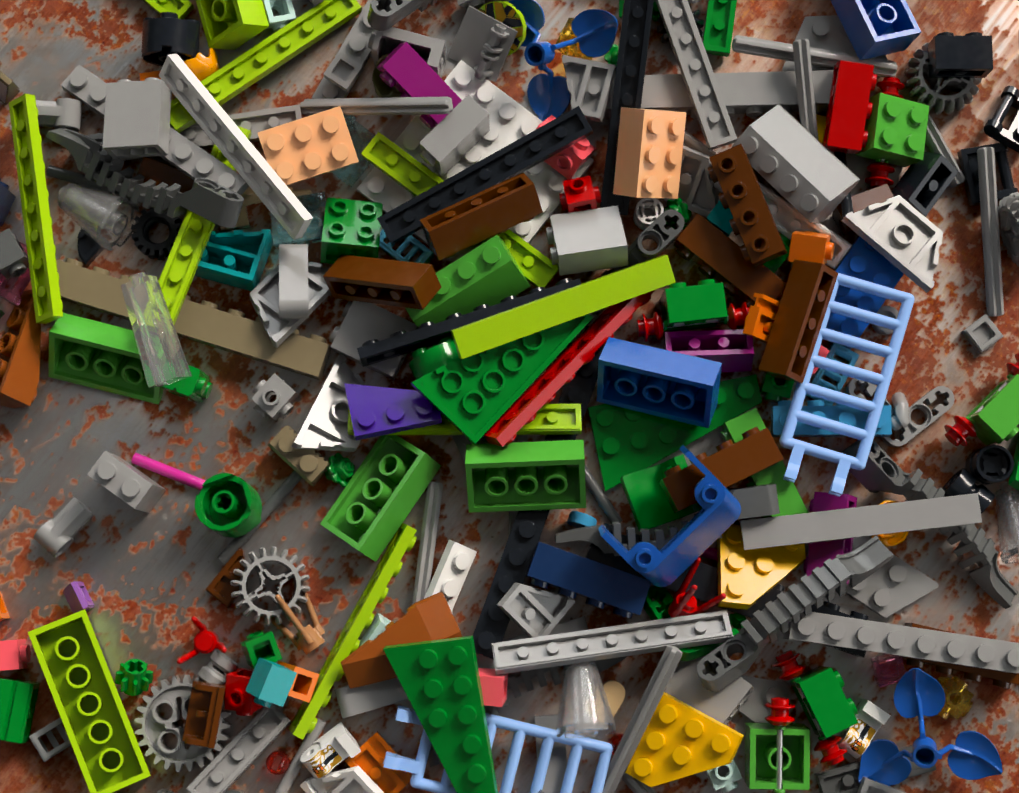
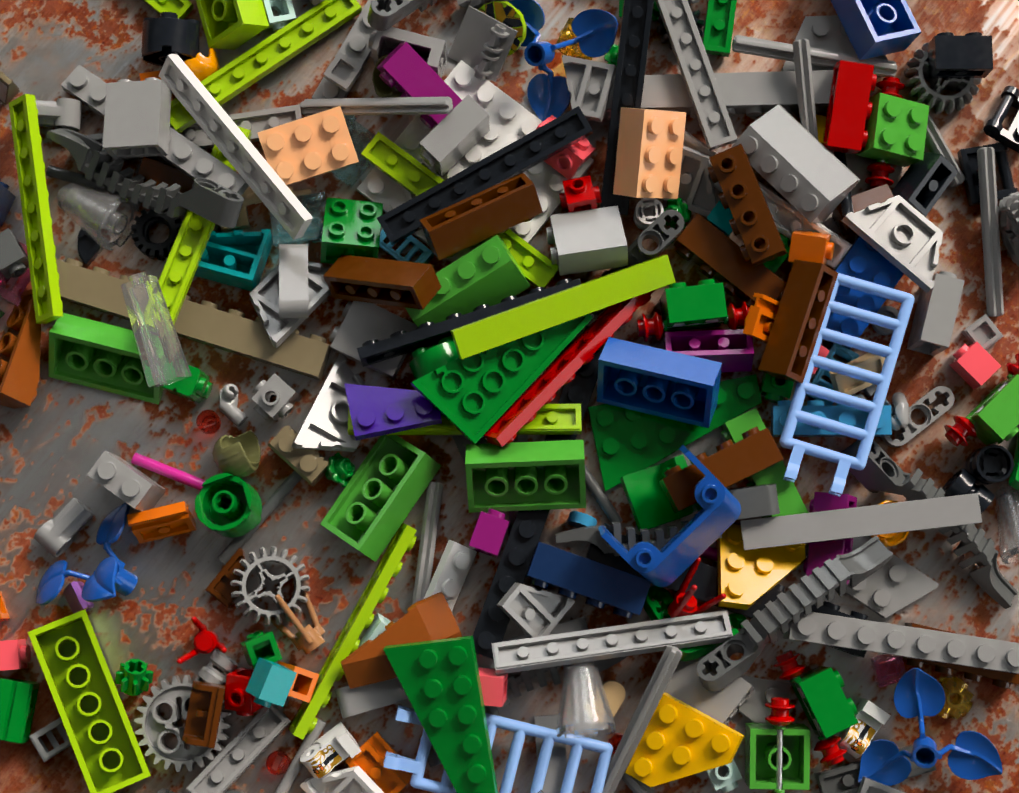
(108, 576): none -> blue plant
(161, 522): none -> orange plate
(206, 418): none -> clear red hinge
(229, 404): none -> light grey arm
(237, 454): none -> olive hair
(489, 533): none -> magenta brick
(851, 385): none -> tan plate
(936, 315): none -> light grey brick
(974, 364): none -> coral brick

